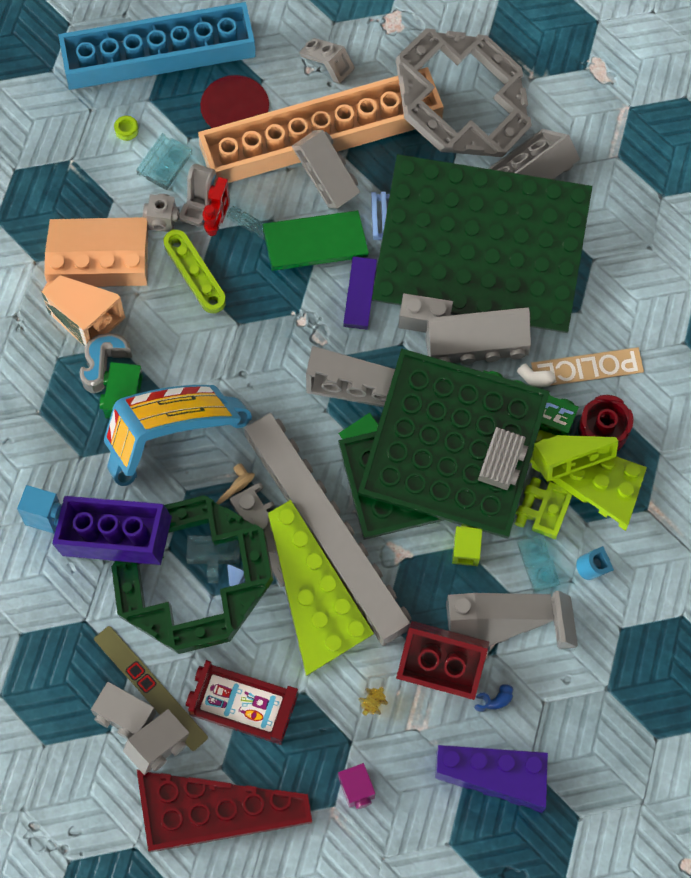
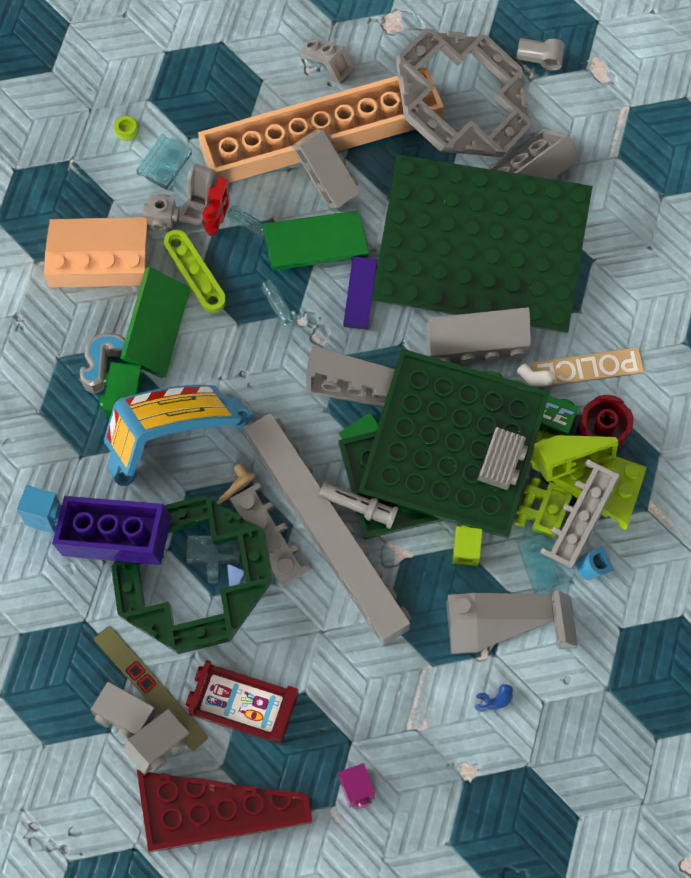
(82, 307): light nougat slope -> none
(155, 322): none -> green tile
(157, 45): dark azure brick -> none
(233, 100): dark red sticker -> none
(277, 302): none -> clear light blue axle
(319, 603): lime wing -> none
(370, 508): none -> light grey pin
(373, 701): clear yellow wheel -> none
(383, 197): light blue tile -> none
(417, 309): light grey brick -> none
(442, 660): dark red brick -> none
(496, 773): dark purple wedge -> none
(547, 53): none -> light grey piece
(583, 515): none -> light grey hinge

